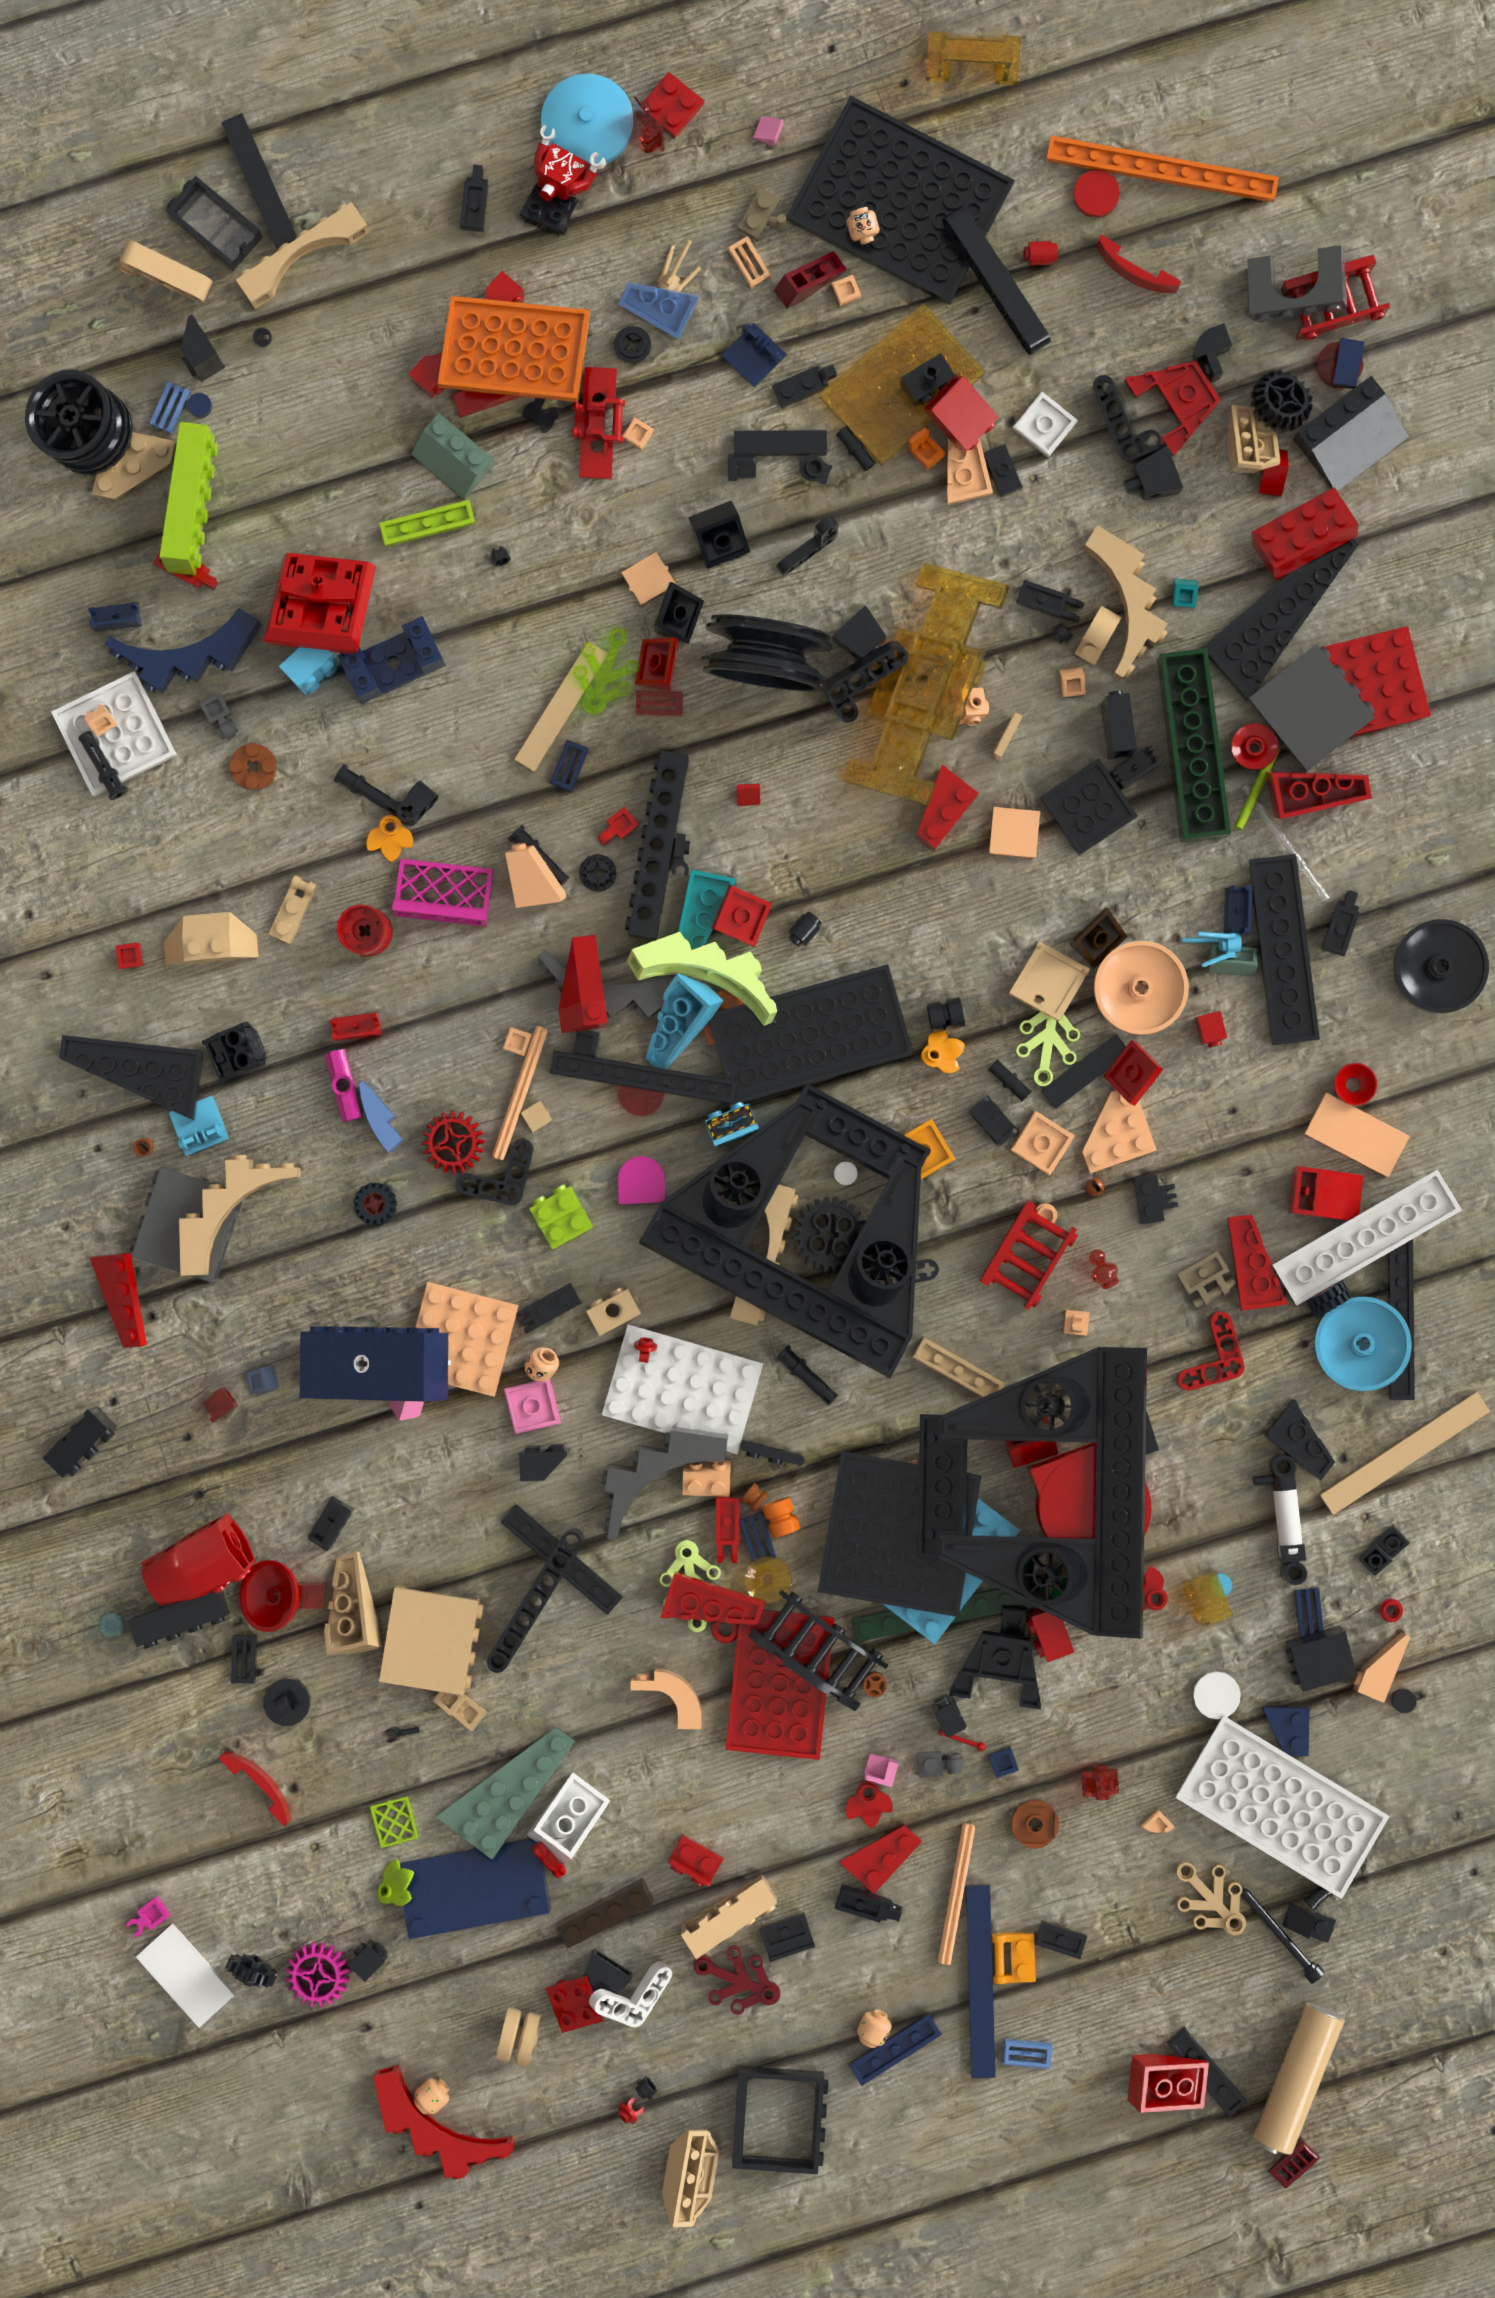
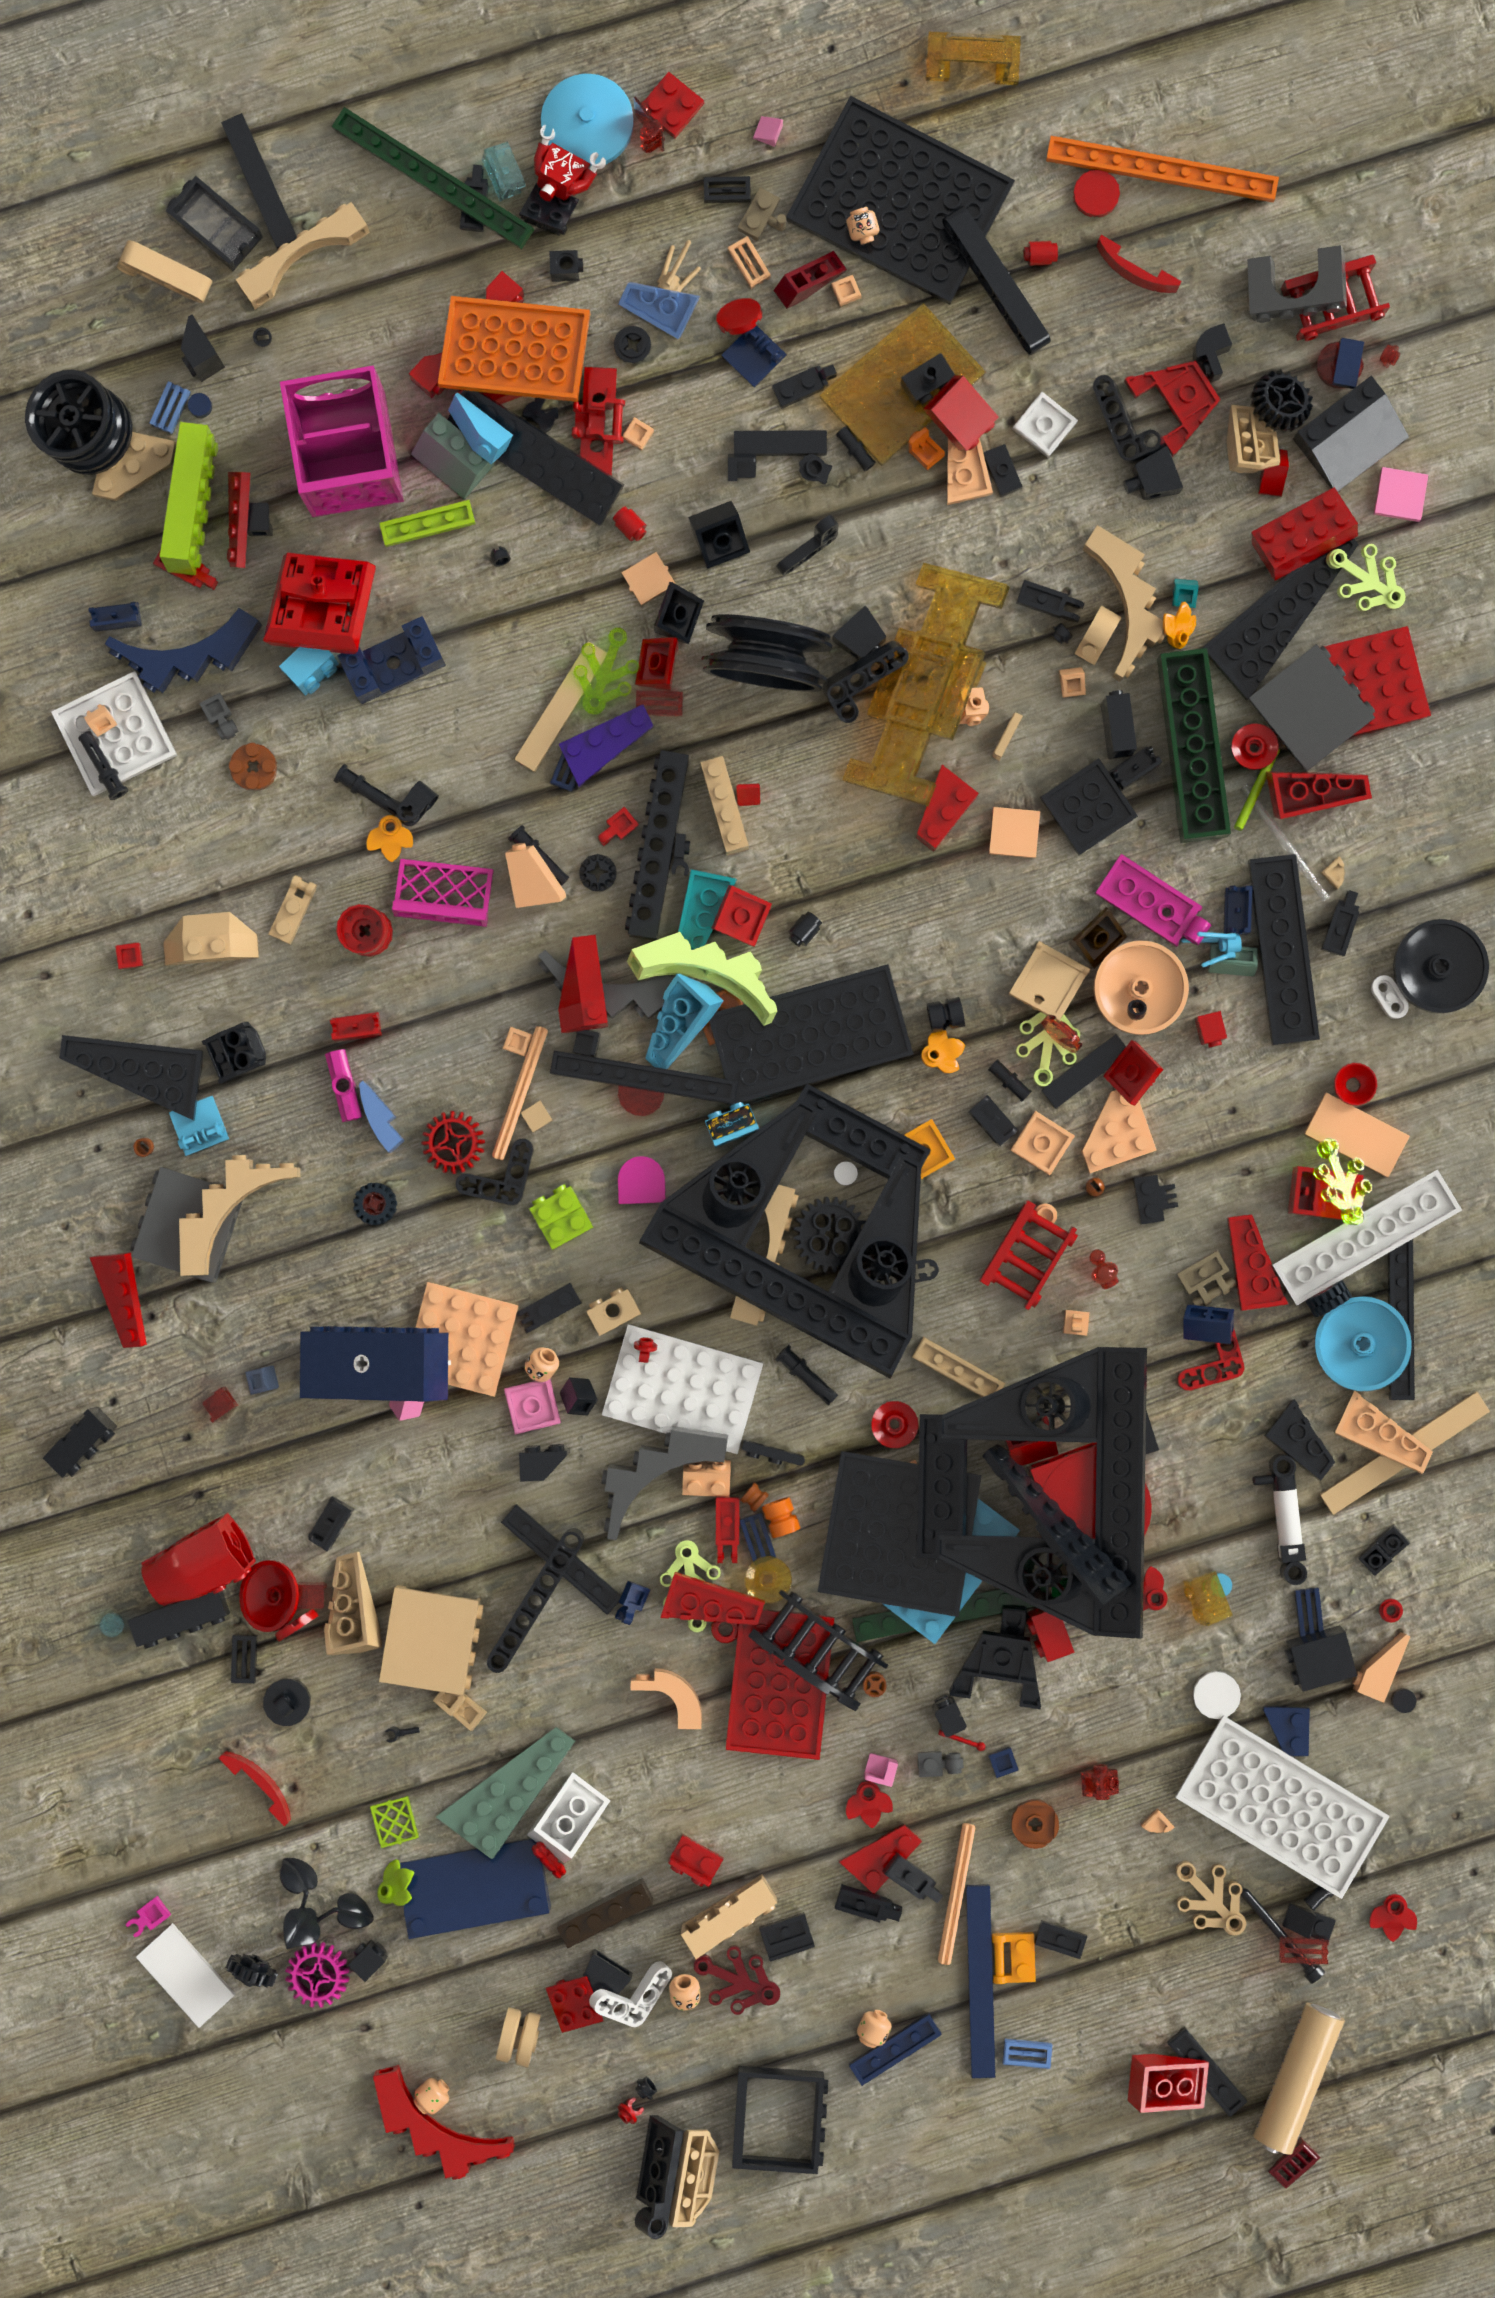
(238, 517): none -> red wing
(259, 520): none -> black panel
(296, 1624): none -> red tile
(301, 1924): none -> black plant
(342, 444): none -> dark pink container
(433, 178): none -> dark green plate
(480, 431): none -> medium azure slope
(503, 171): none -> clear light blue hinge
(551, 463): none -> black plate
(557, 258): none -> black brick
(578, 1396): none -> black panel
(601, 744): none -> dark purple wing
(630, 524): none -> red brick
(632, 1599): none -> dark blue plate
(658, 2176): none -> black hinge
(684, 1992): none -> light nougat head
(724, 805): none -> tan brick
(727, 190): none -> black tile
(739, 316): none -> red tile
(903, 1433): none -> red dish
(912, 1878): none -> black hinge
(1060, 1532): none -> black wing
(1062, 1033): none -> clear red tile
(1140, 1008): none -> black hinge
(1144, 898): none -> dark pink hinge
(1180, 626): none -> light orange plate
(1208, 1324): none -> dark blue hinge
(1324, 1951): none -> clear red tile
(1335, 873): none -> tan tile
(1350, 1208): none -> clear neon green plant
(1369, 579): none -> yellowish green plant
(1375, 1431): none -> light nougat wing
(1390, 355): none -> clear red plate
(1391, 995): none -> white plate
(1393, 1920): none -> red plate
(1400, 494): none -> bright pink tile

